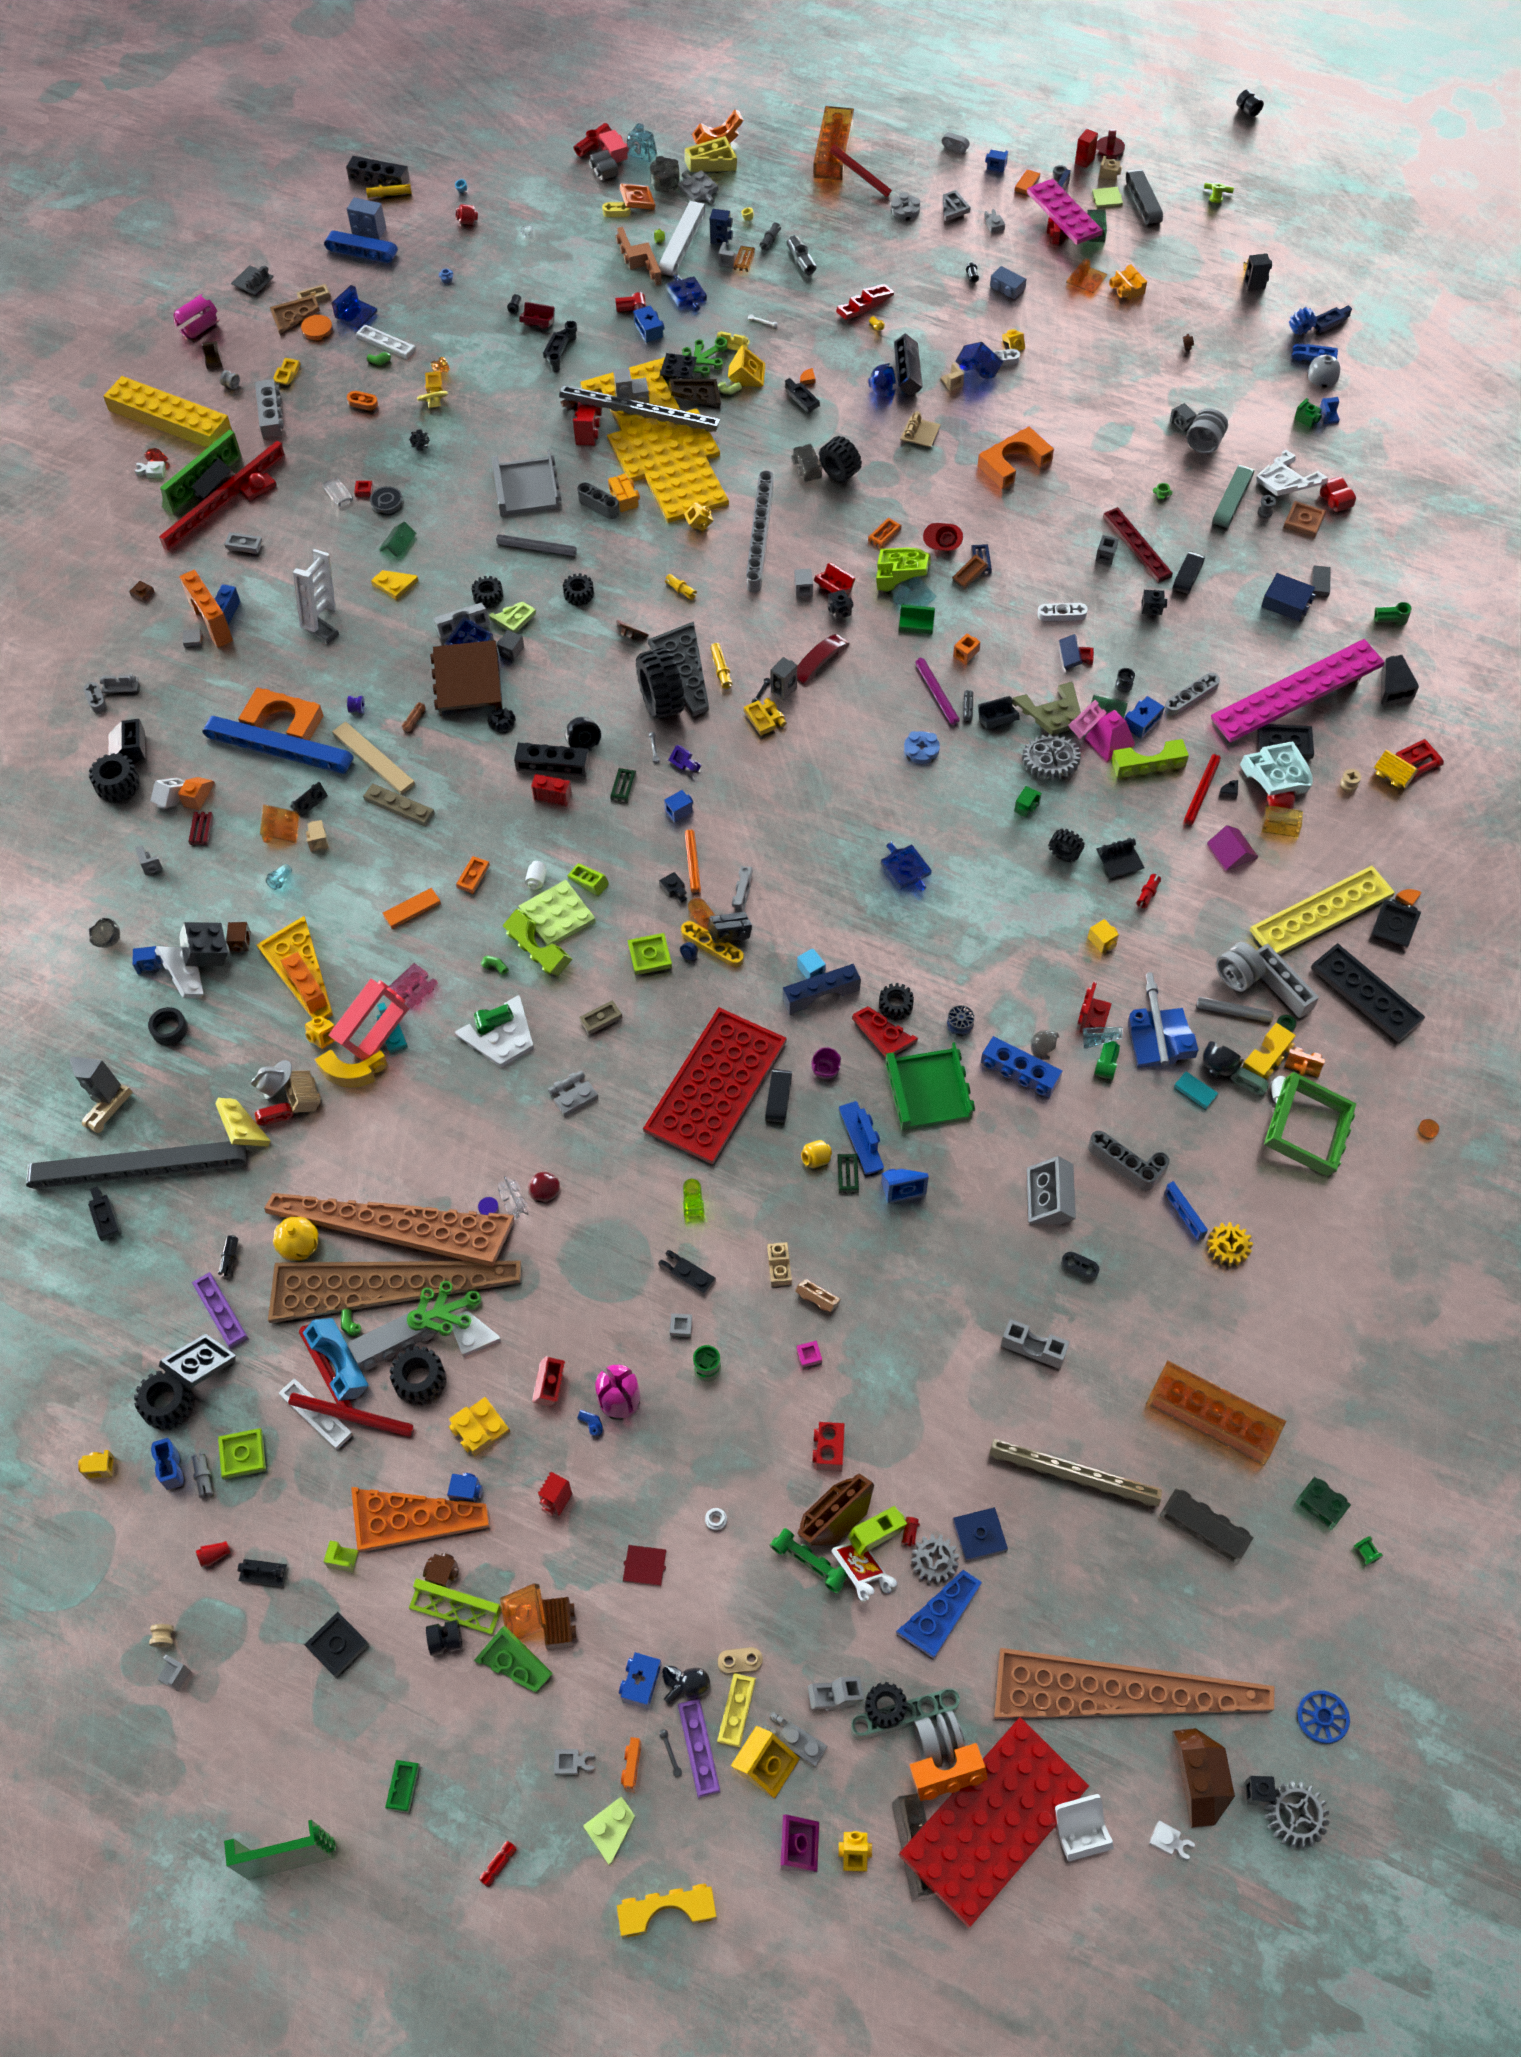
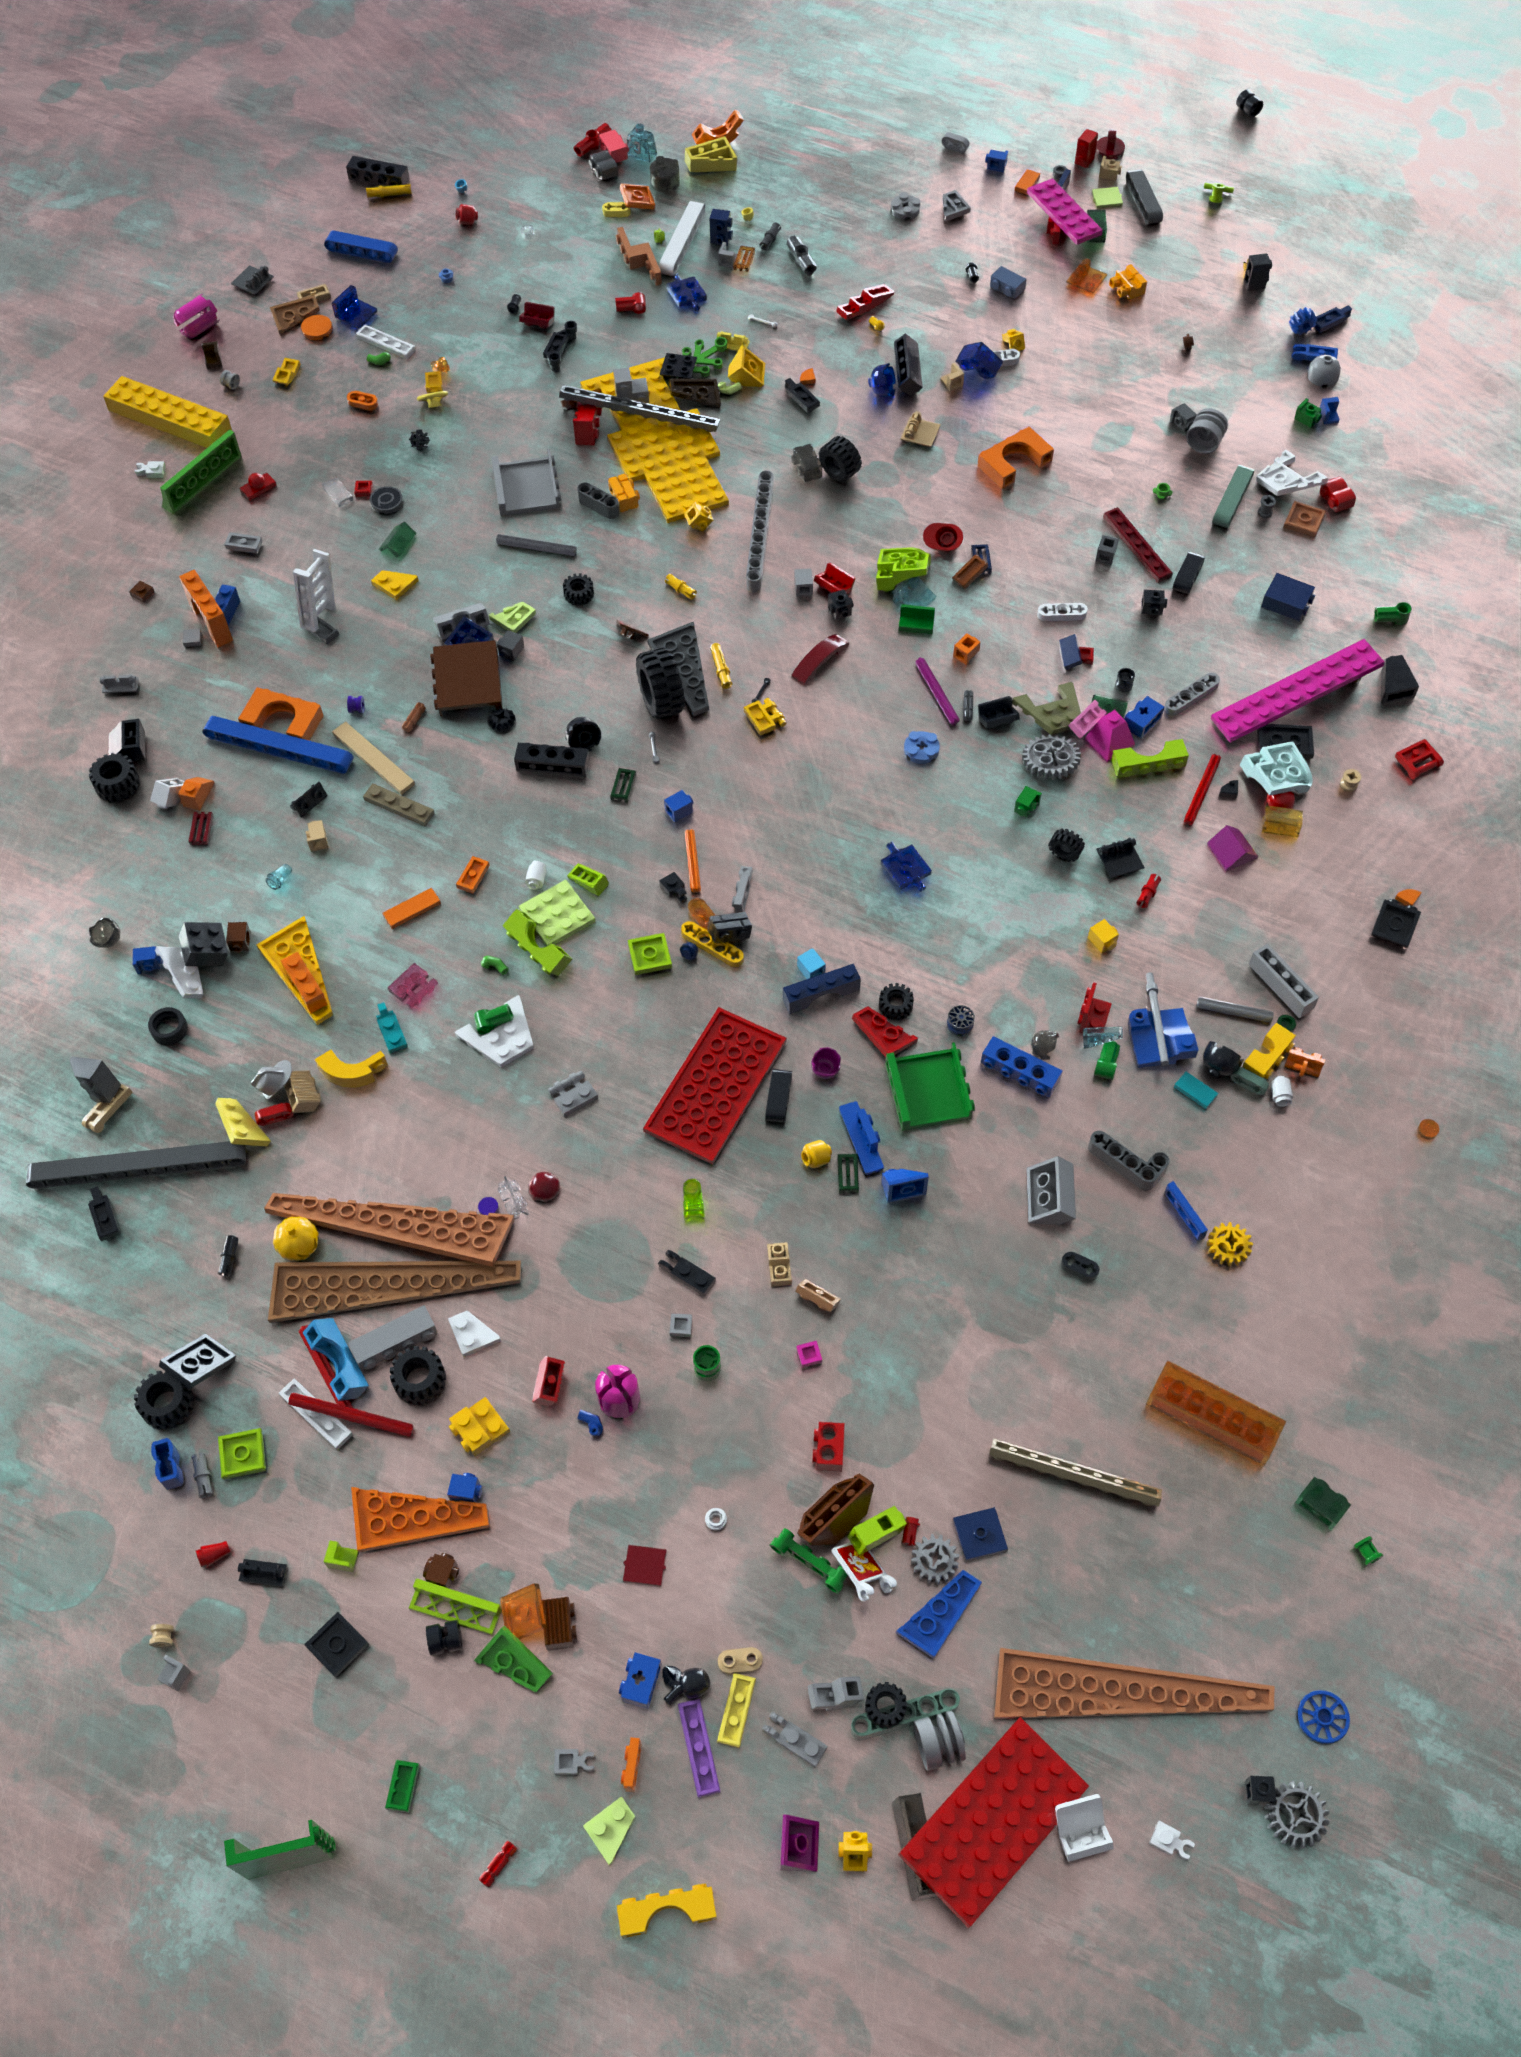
(91, 698): light grey beam -> none
(97, 1465): yellow brick -> none
(147, 863): light grey bracket -> none
(155, 453): clear red arm -> none
(212, 479): black slope -> none
(220, 496): red plate -> none
(220, 1310): medium lavender tile -> none
(268, 408): light grey brick -> none
(278, 824): clear orange hinge -> none
(318, 1031): yellow brick -> none
(347, 1325): bright green arm -> none
(360, 1010): coral window -> none
(366, 218): sand blue piece -> none
(442, 1311): bright green plant -> none
(487, 584): black tyre -> none
(551, 790): red brick -> none
(554, 1494): red brick -> none
(600, 1017): dark tan plate -> none
(648, 323): blue brick -> none
(677, 1772): dark grey hinge -> none
(682, 759): dark purple plate -> none
(698, 187): light grey plate -> none
(765, 1761): yellow slope -> none
(783, 678): dark grey brick -> none
(835, 130): clear orange brick -> none
(860, 170): red axle -> none
(887, 534): orange tile -> none
(934, 1782): orange arch -> none
(994, 222): light grey plate -> none
(1046, 1350): light grey arch -> none
(1204, 1776): reddish brown wedge -> none
(1206, 1526): clear smoke brick -> none
(1240, 966): light grey wheel -> none
(1321, 580): dark grey tile -> none
(1322, 911): light yellow plate -> none
(1344, 1106): bright green window -> none
(1368, 992): black plate -> none
(1395, 769): yellow brick -> none

